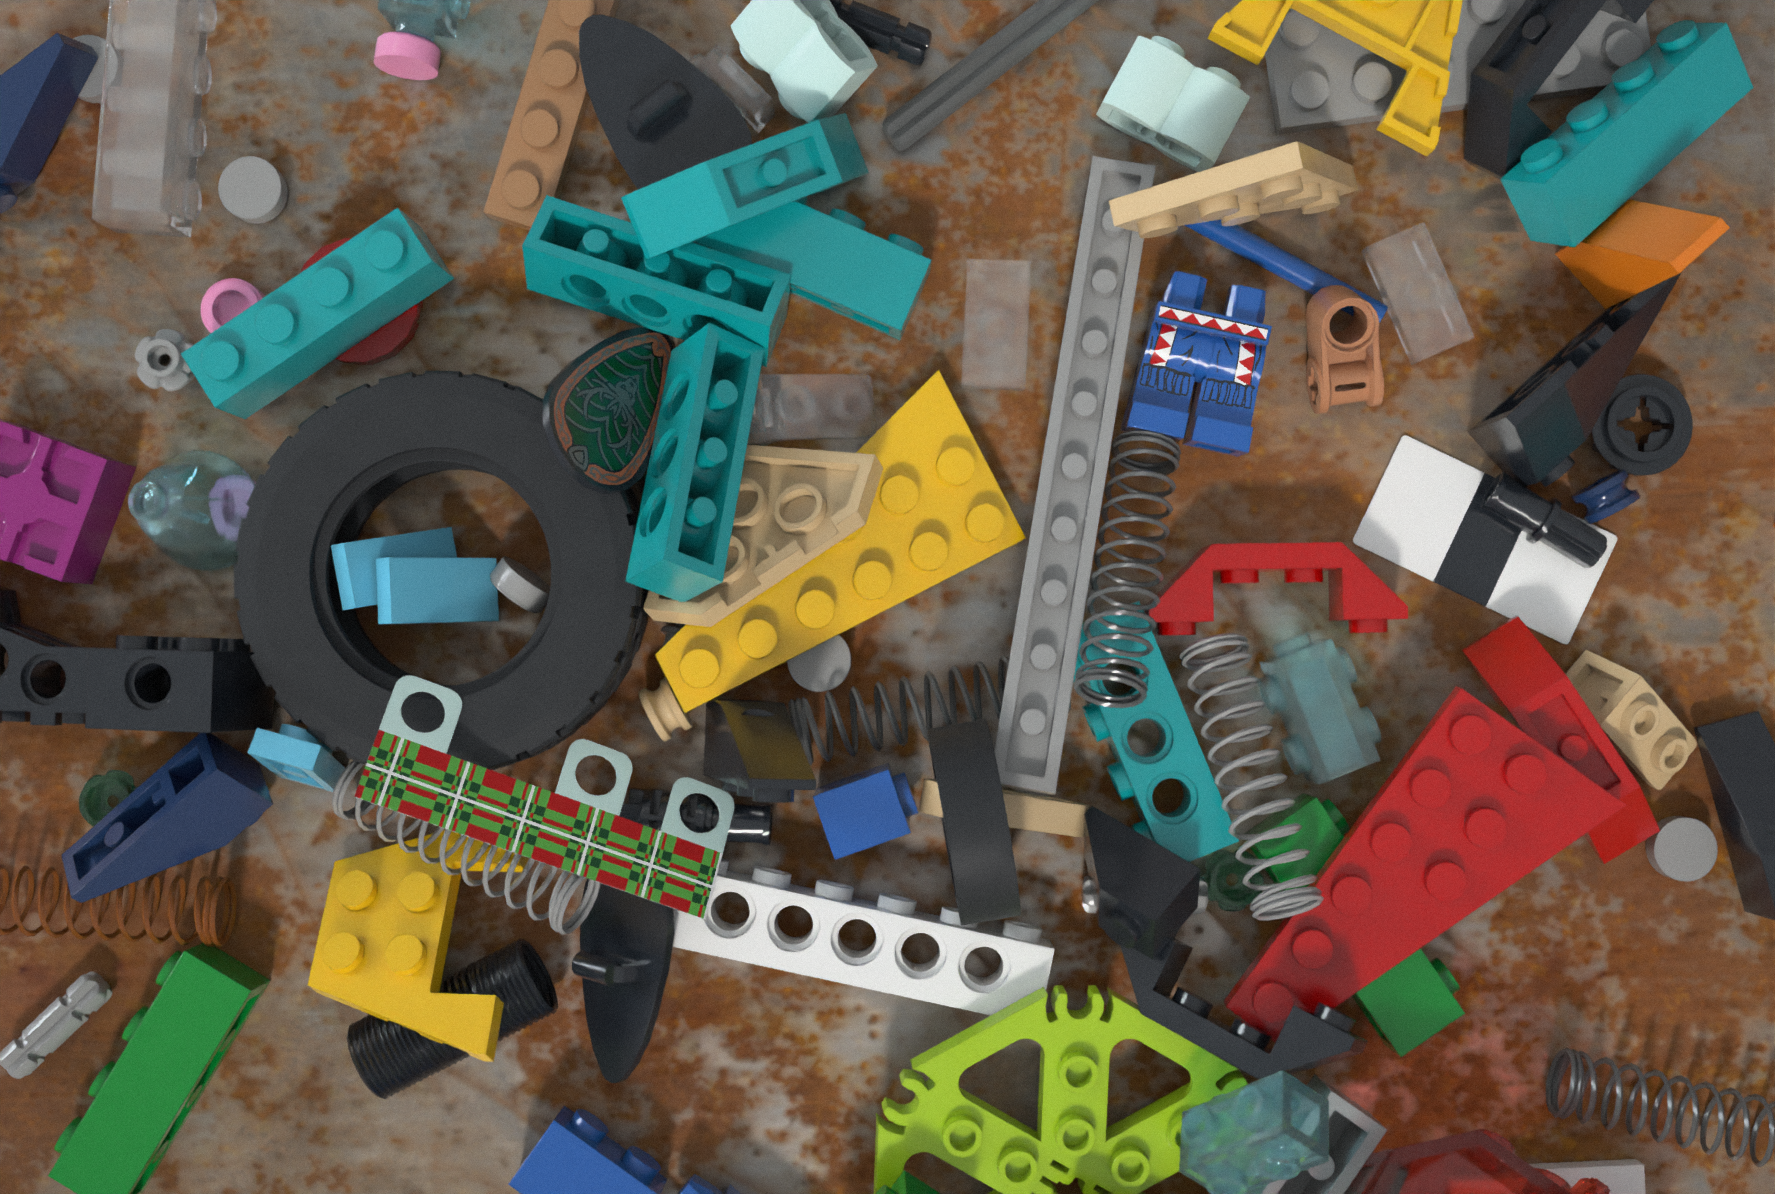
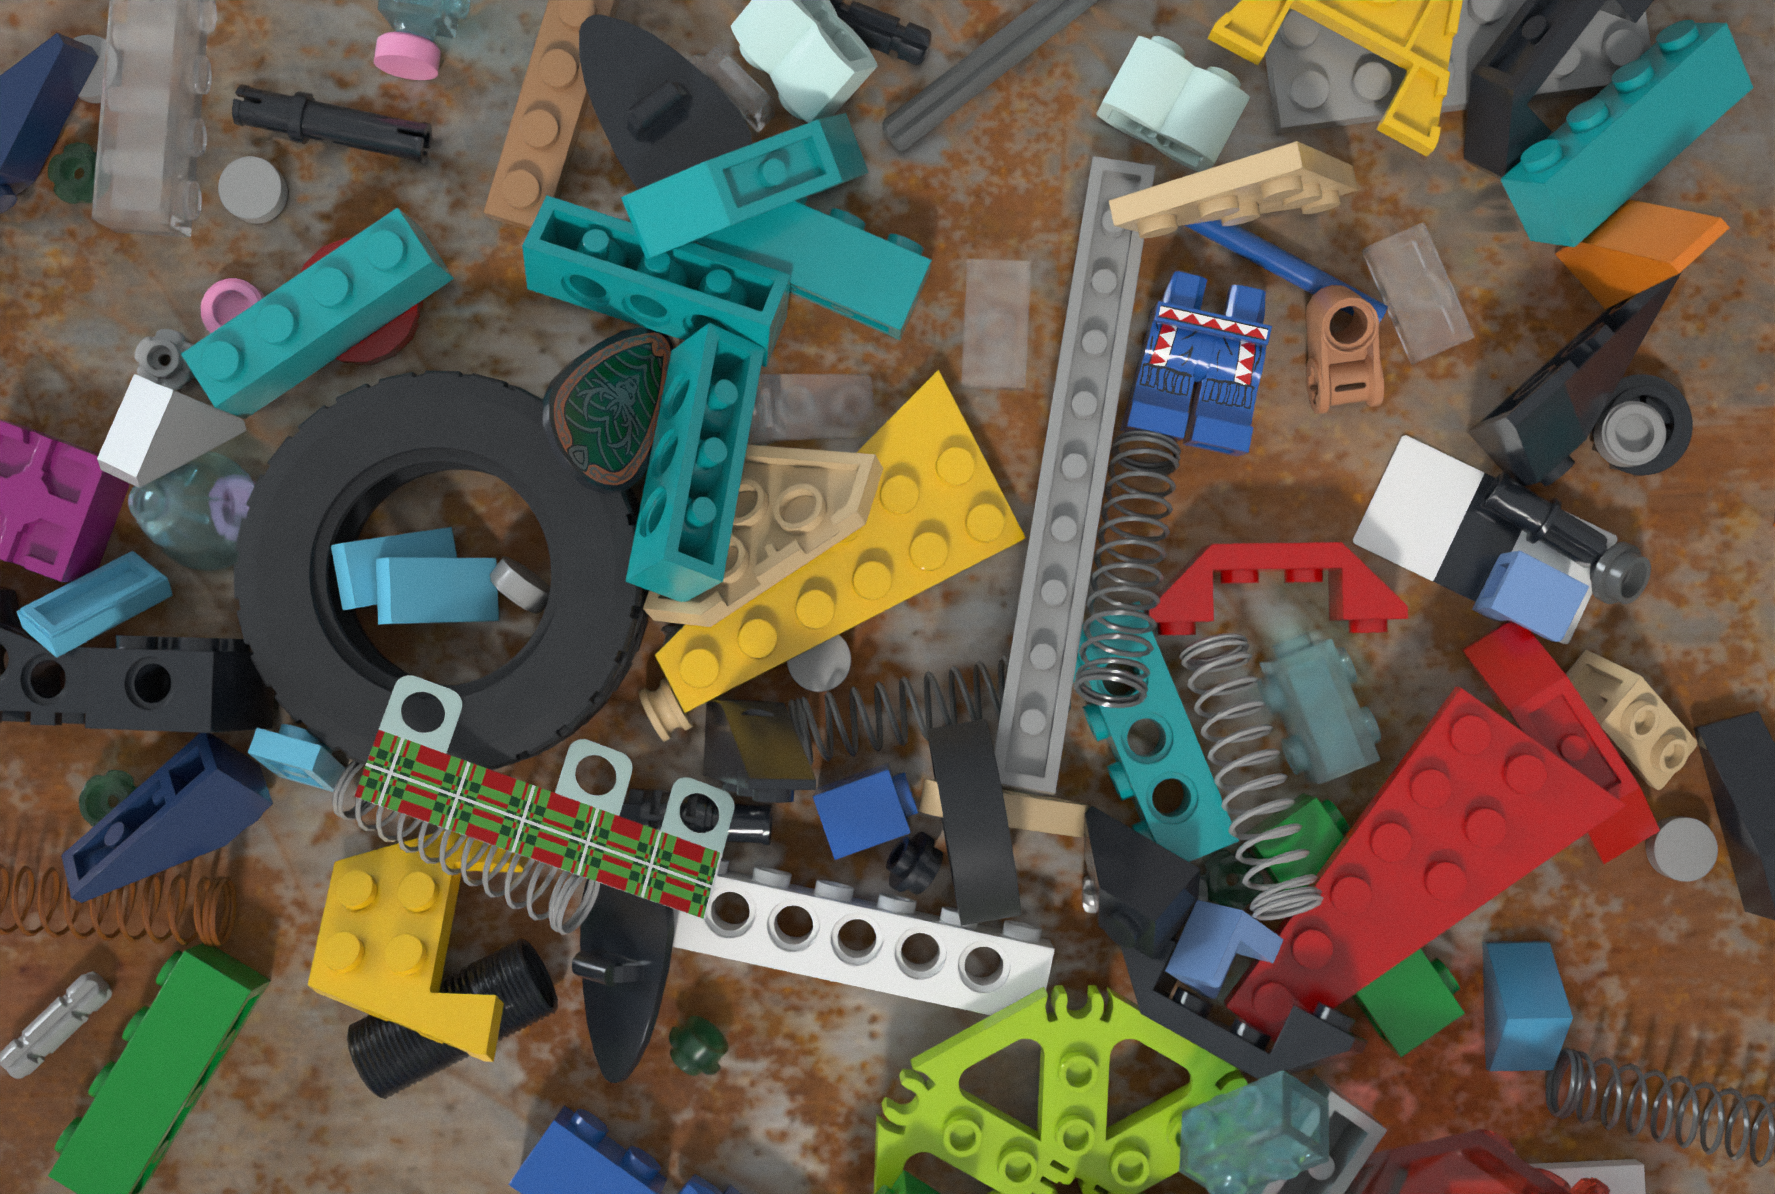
(62, 169): none -> clear green plate
(94, 603): none -> medium azure tile
(161, 432): none -> light grey slope
(309, 119): none -> black pin
(697, 1046): none -> clear green plate
(914, 863): none -> black plate
(1212, 941): none -> medium blue panel
(1523, 1006): none -> dark azure slope
(1531, 595): none -> medium blue panel
(1606, 496): dark blue bush -> none
(1620, 574): none -> dark grey plate
(1629, 434): none -> light grey tile

